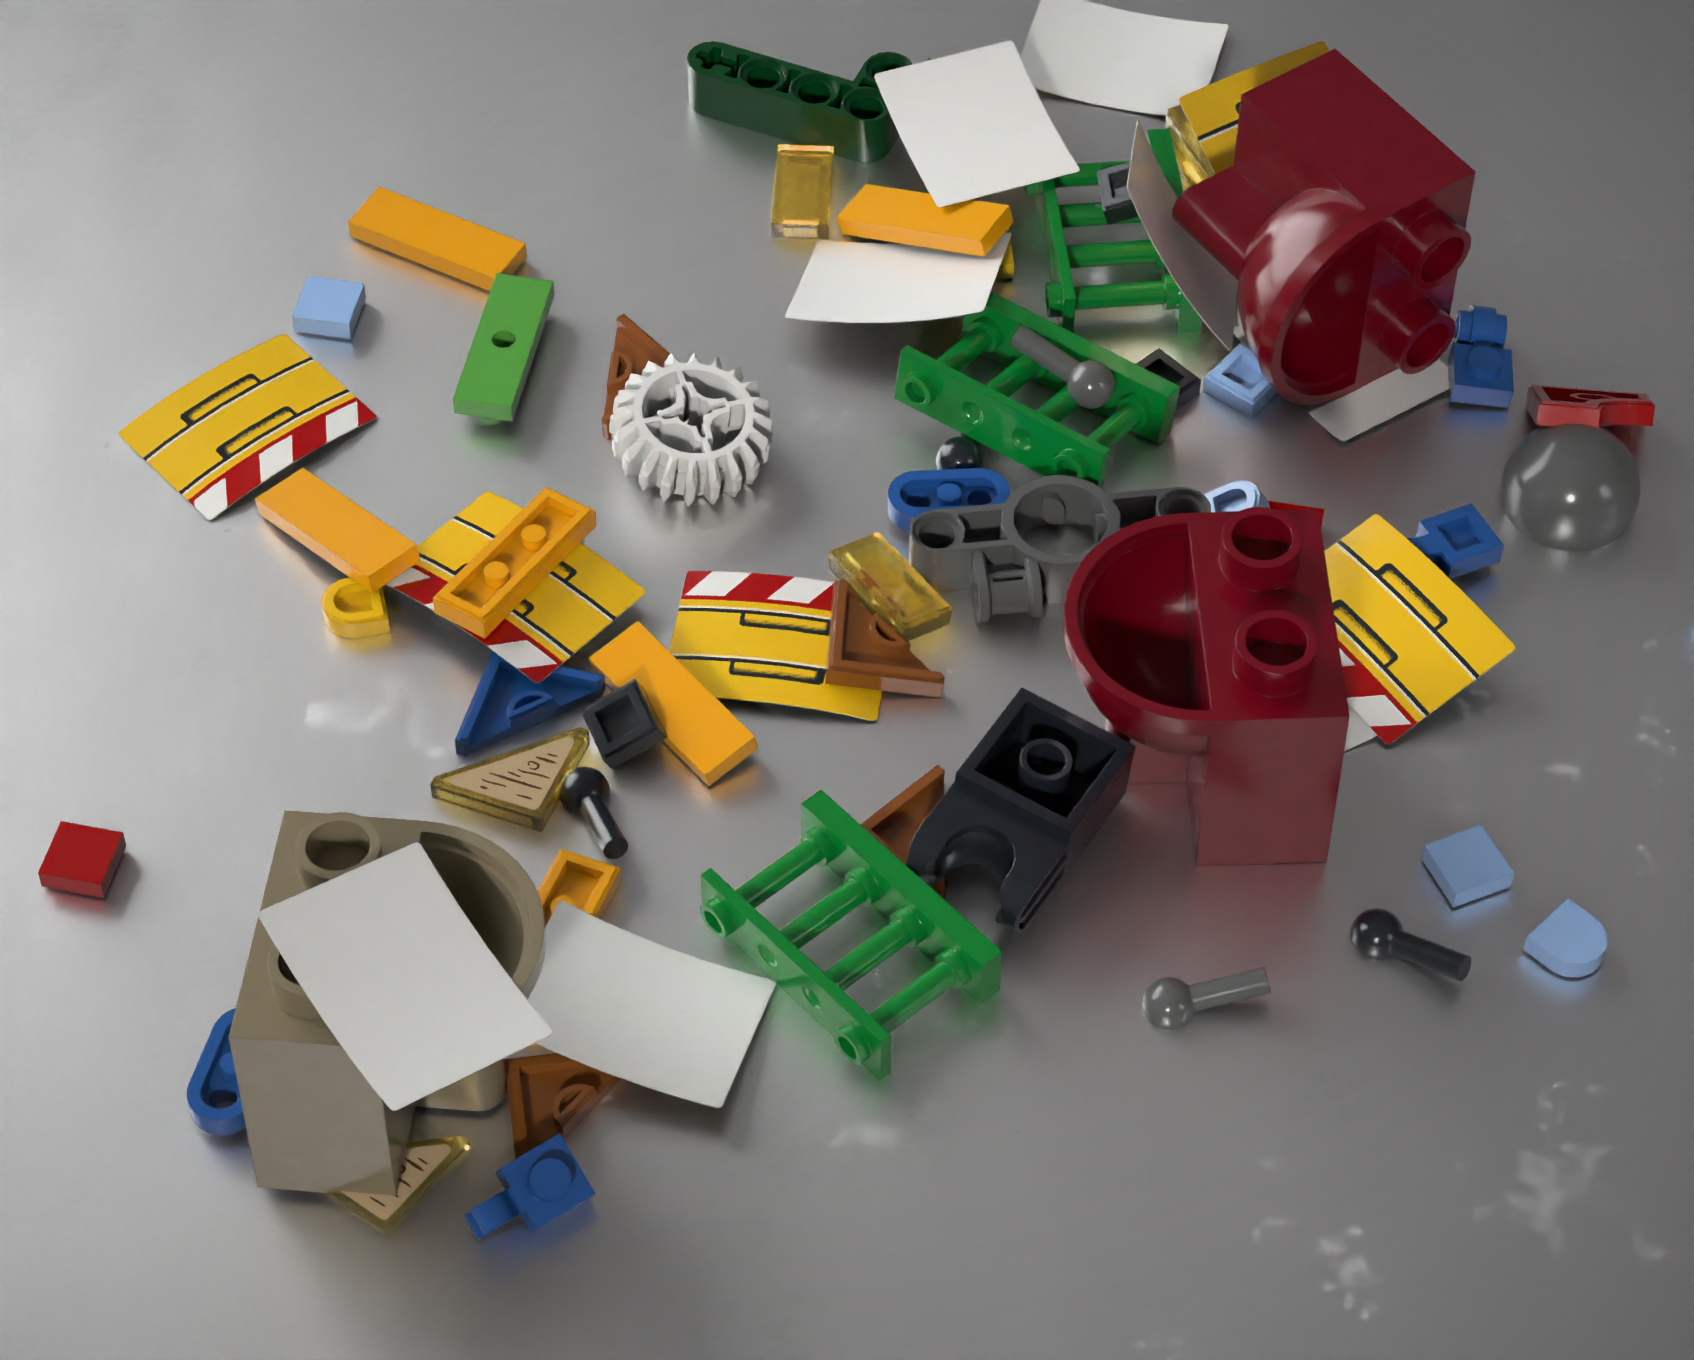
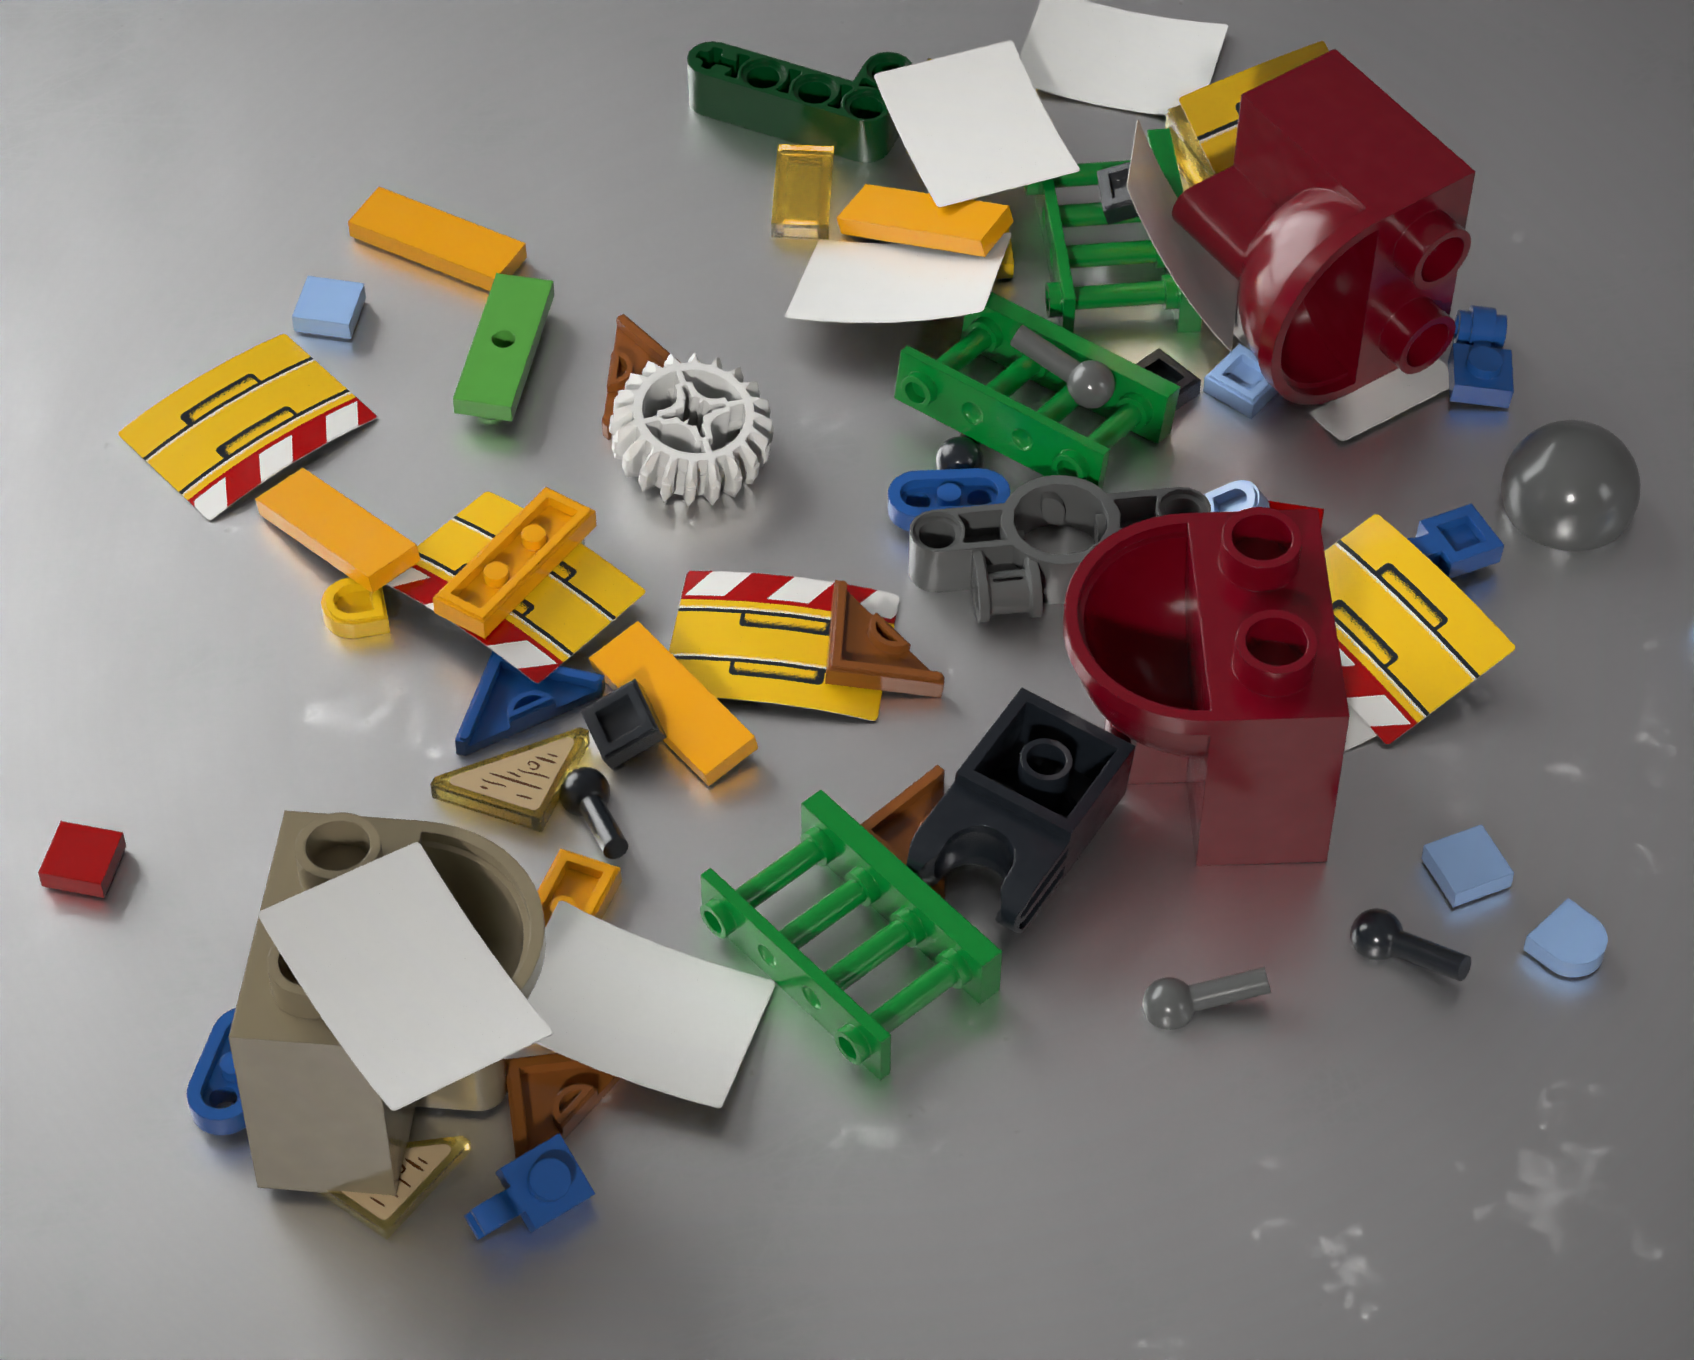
(889, 586): clear yellow tile -> none
(1586, 406): red tile -> none

